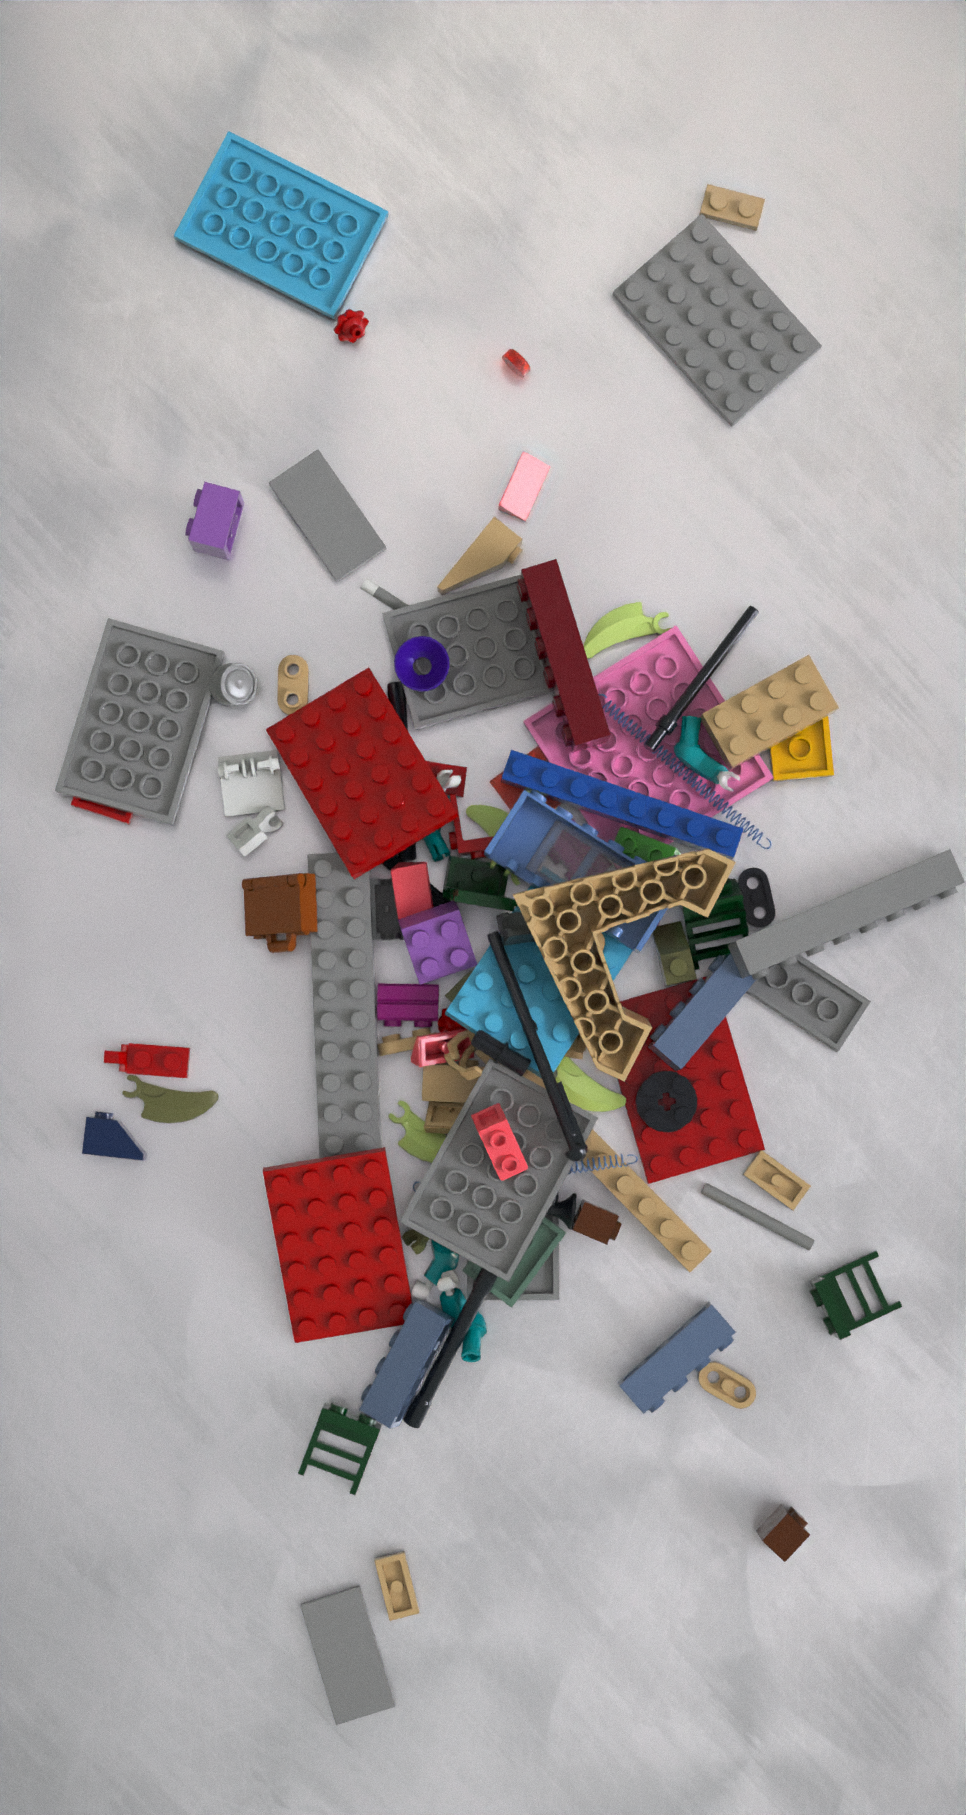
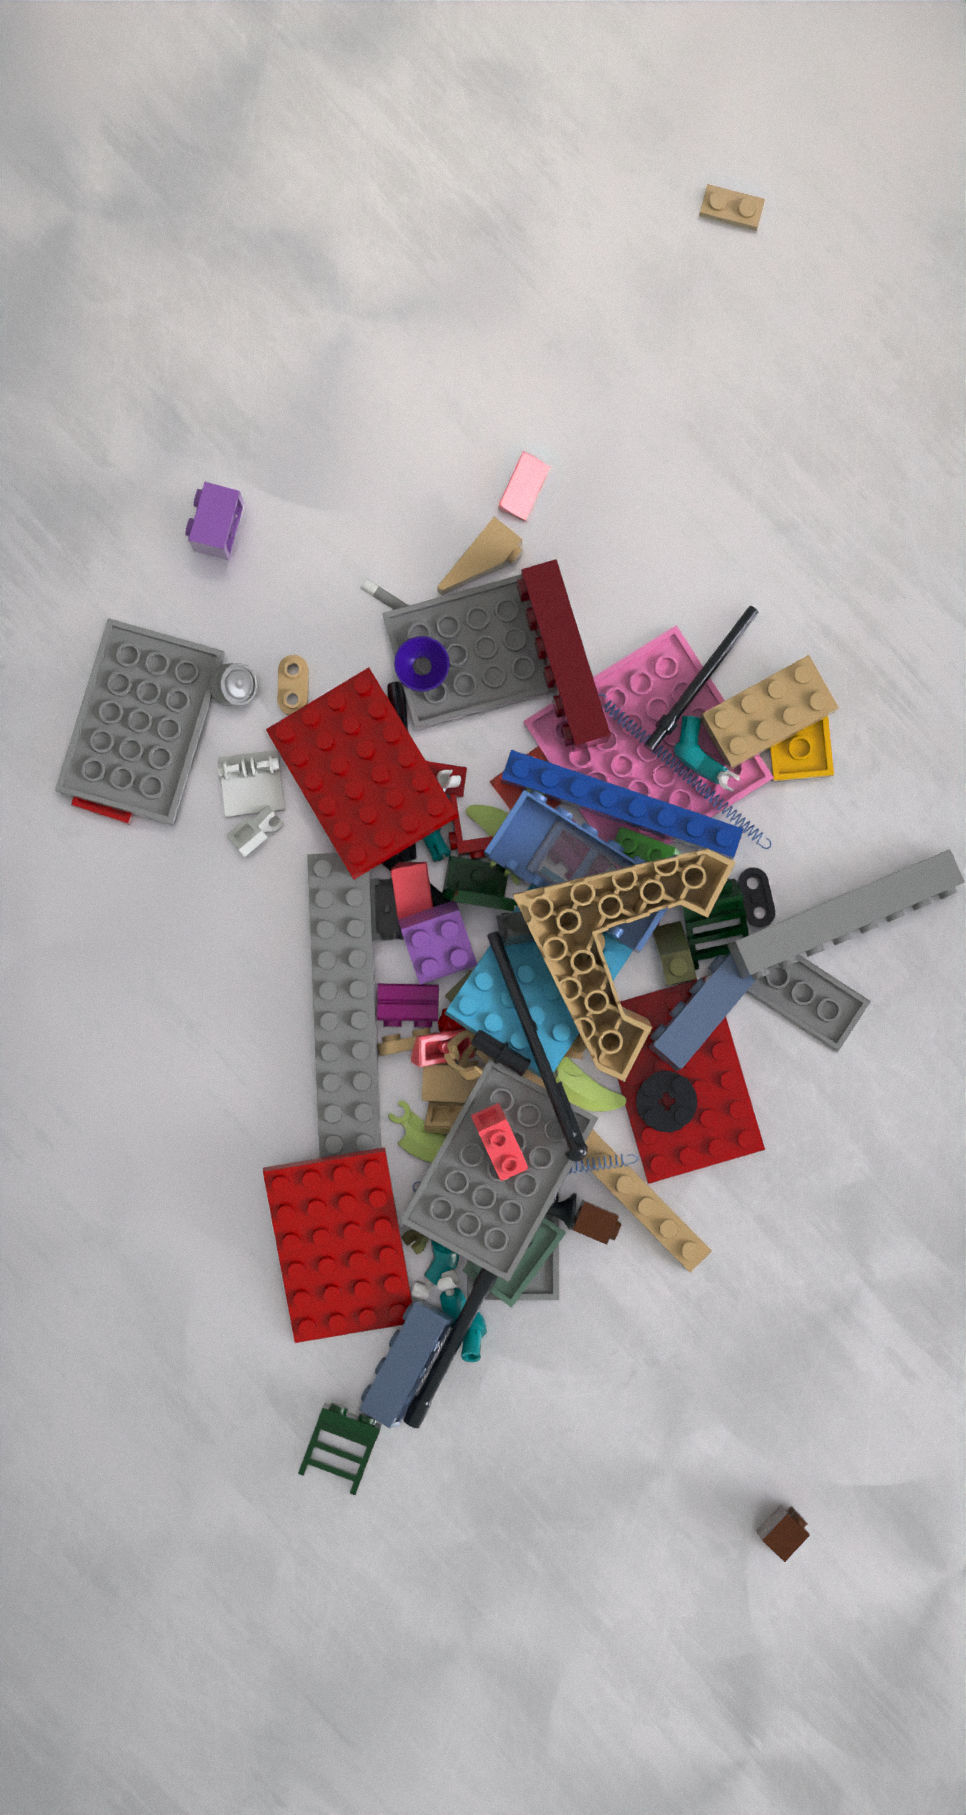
(110, 1138): dark blue slope -> none
(151, 1060): red hinge -> none
(170, 1105): olive piece -> none
(280, 907): dark orange piece -> none
(281, 225): medium azure plate -> none
(327, 515): light grey tile -> none
(347, 1655): light grey tile -> none
(351, 325): red plant -> none
(397, 1585): tan plate -> none
(516, 363): clear red tile -> none
(621, 625): yellowish green piece -> none
(676, 1358): sand blue brick -> none
(716, 320): light grey plate -> none
(726, 1384): tan plate -> none
(757, 1216): light grey bar -> none
(776, 1180): tan plate -> none
(837, 1313): dark green plate -> none

